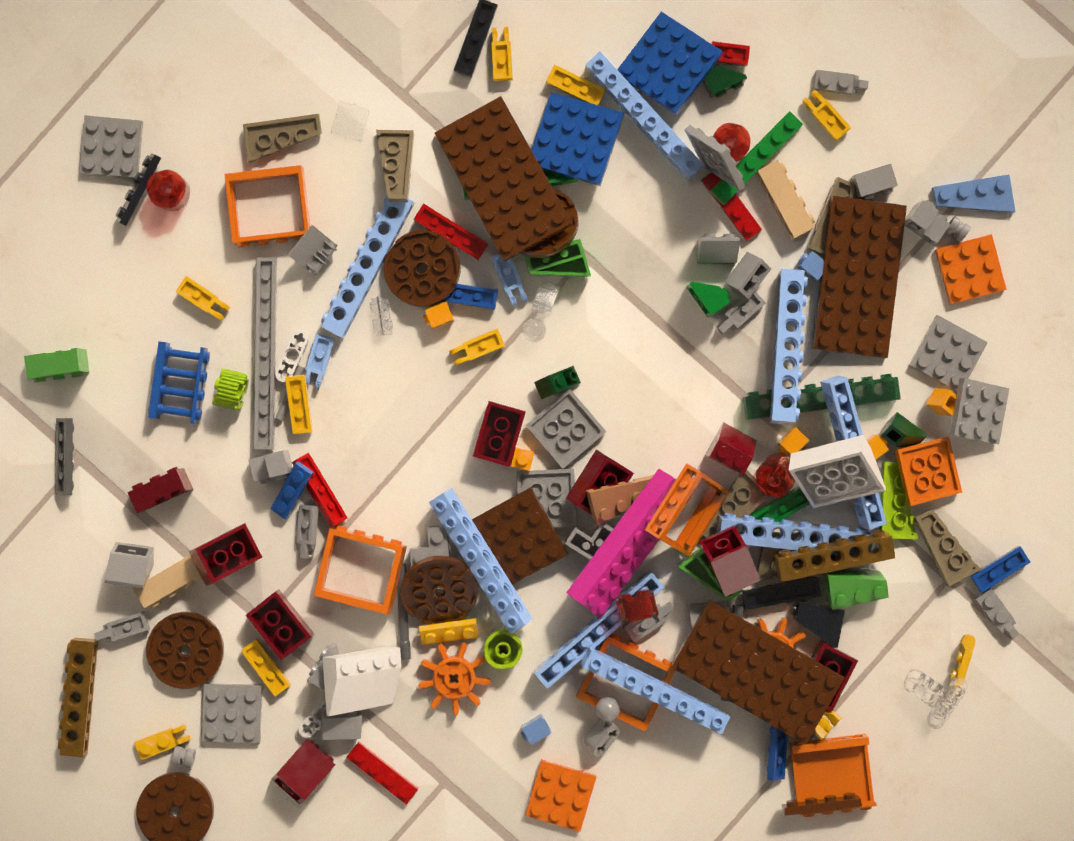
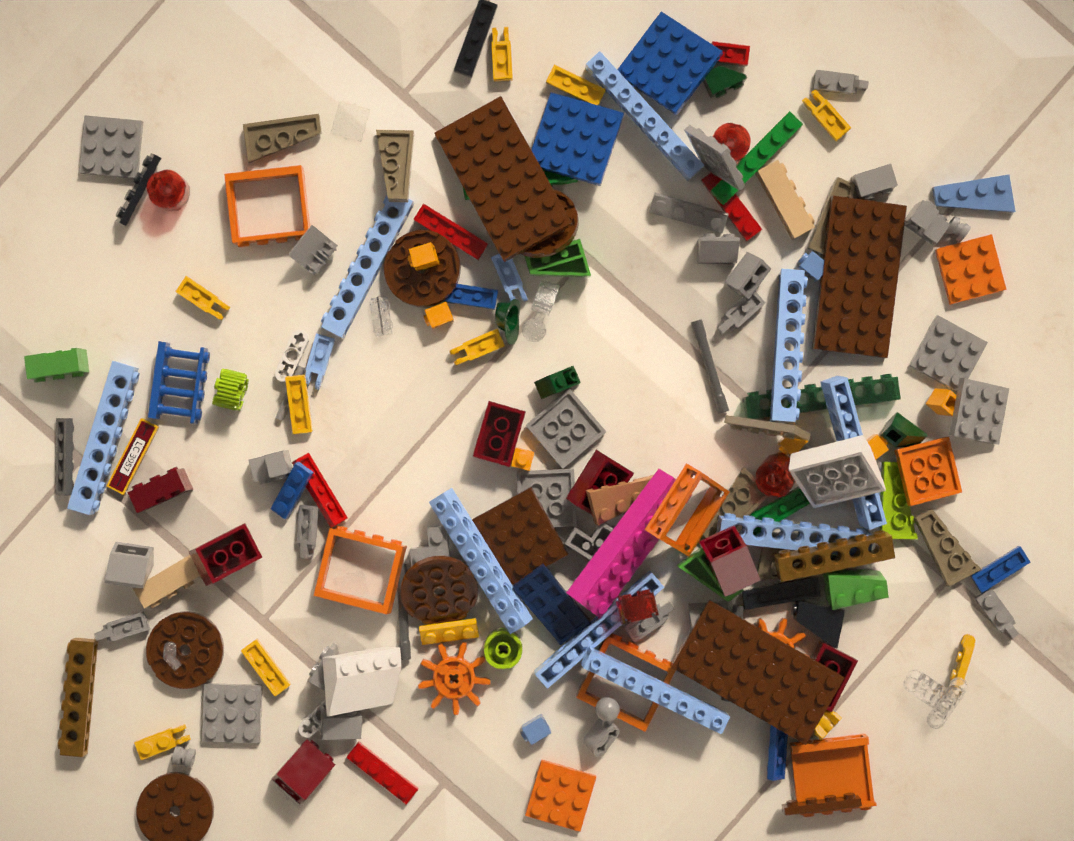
(78, 500): none -> light blue brick
(132, 456): none -> tile
(169, 655): none -> clear arm
(265, 353): light grey plate -> none
(279, 624): dark red brick -> none
(423, 256): none -> light orange brick
(508, 319): none -> dark green piece
(551, 604): none -> dark blue plate
(688, 212): none -> light grey plate
(709, 297): green slope -> none
(719, 397): none -> dark grey piece
(732, 449): dark red slope -> none
(769, 428): none -> dark tan wing

